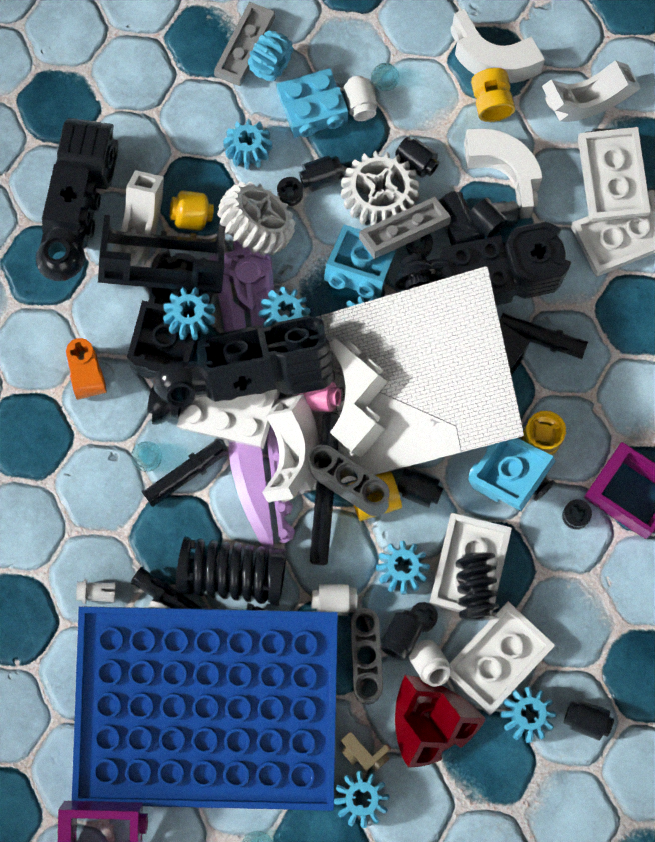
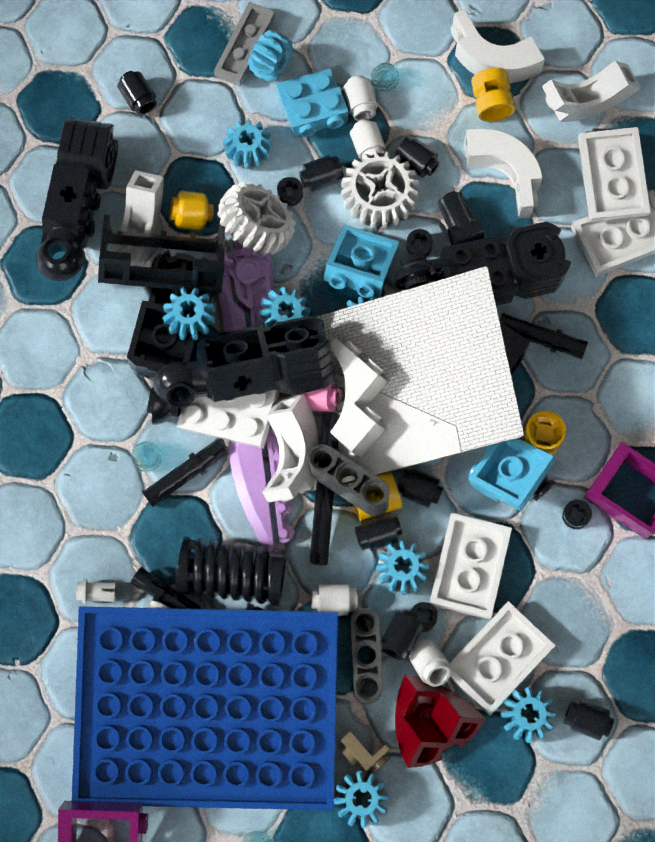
(85, 373): orange piece -> none
(137, 92): none -> black brick
(367, 139): none -> white brick
(378, 532): none -> black brick
(404, 227): light grey plate -> none
(476, 586): black piece -> none
(494, 216): black piece -> none

